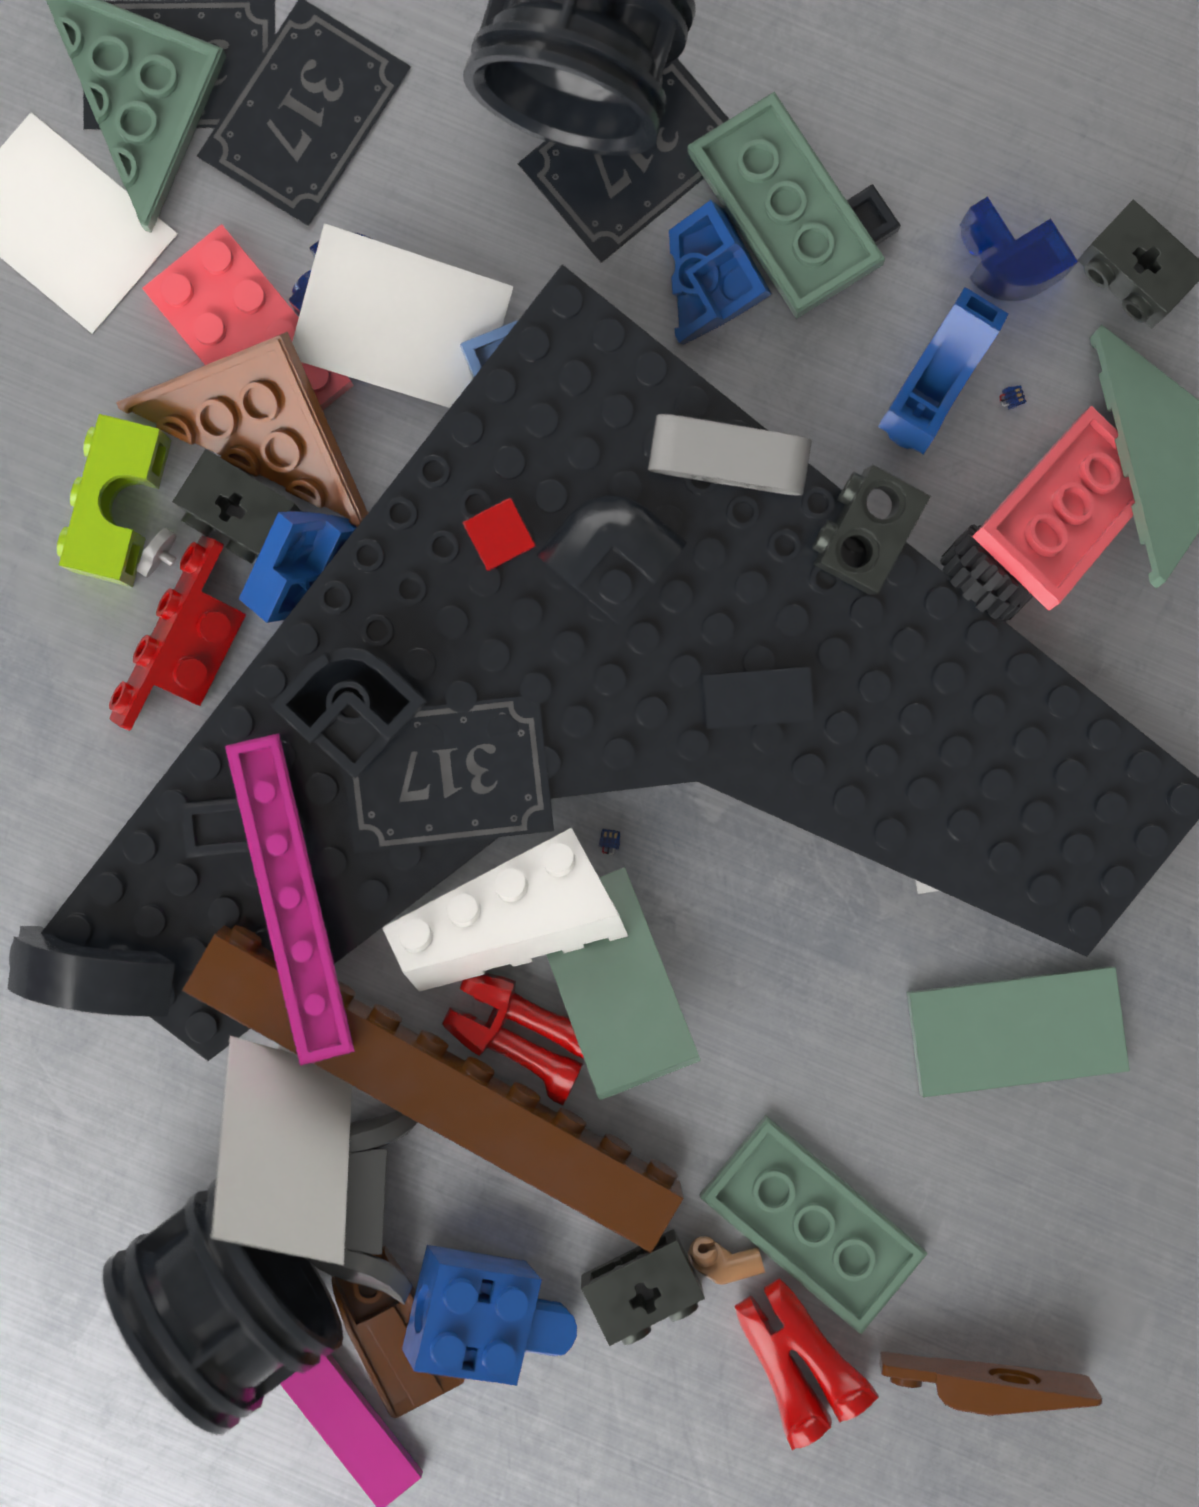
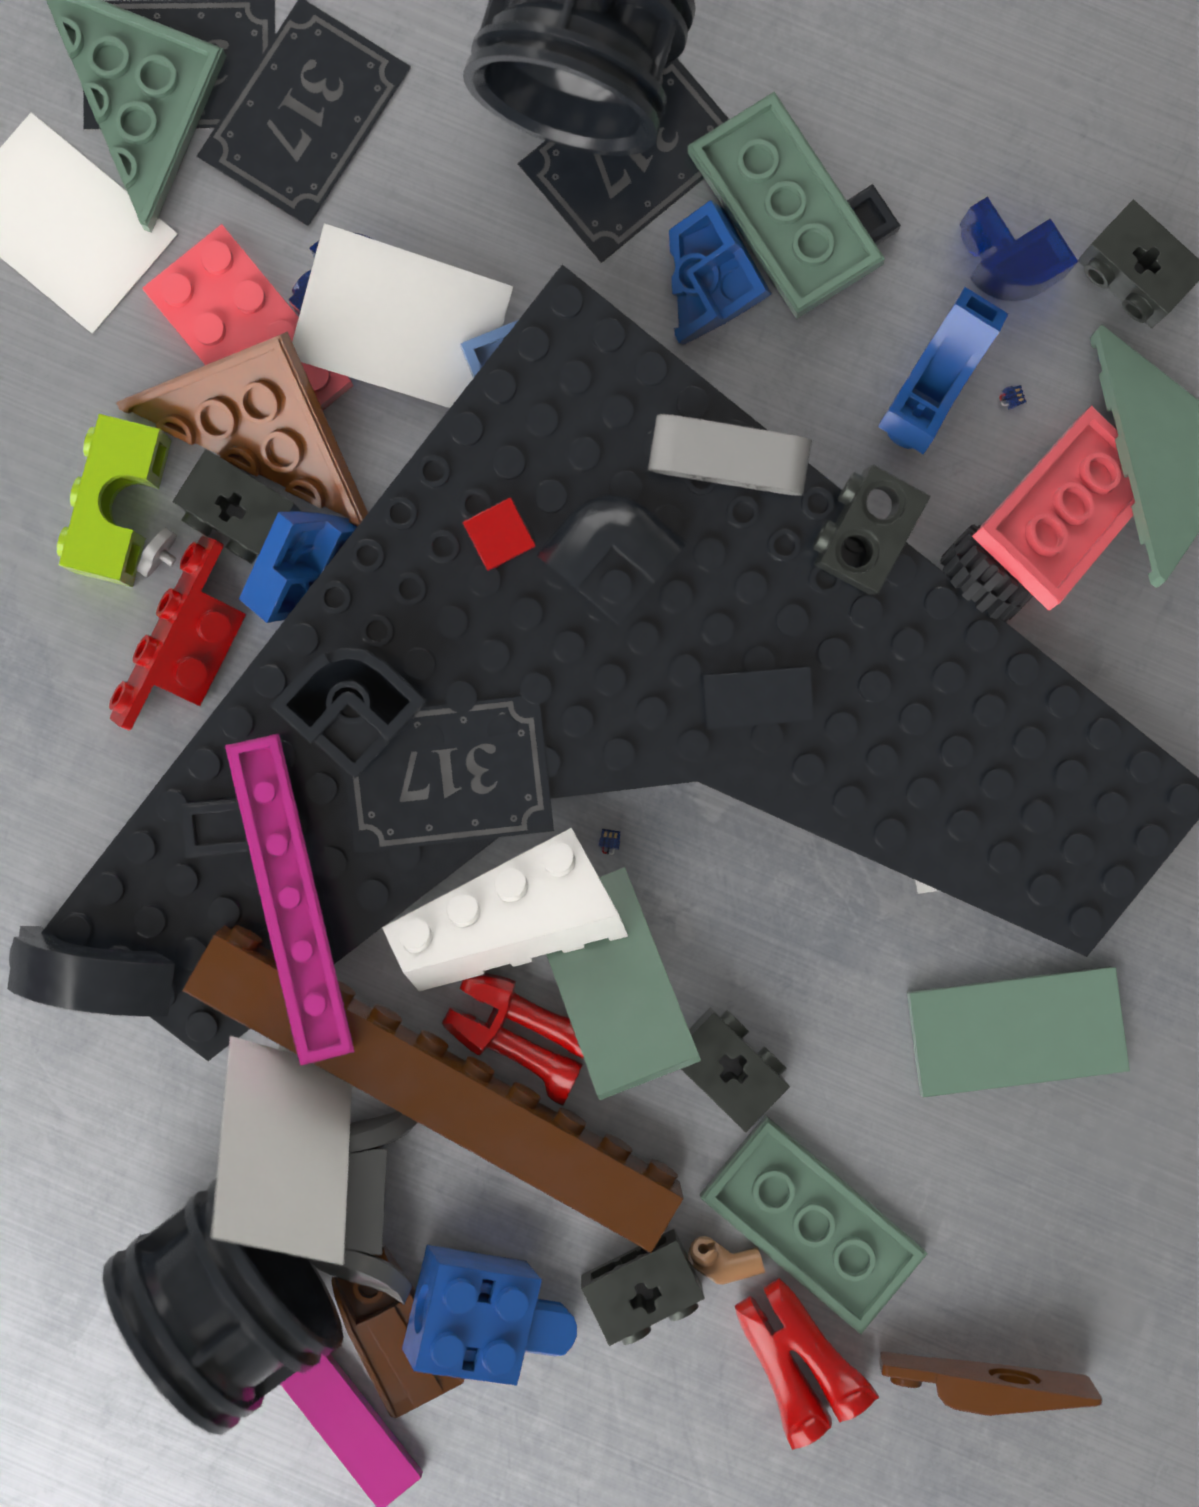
(743, 1096): none -> pearl dark grey brick

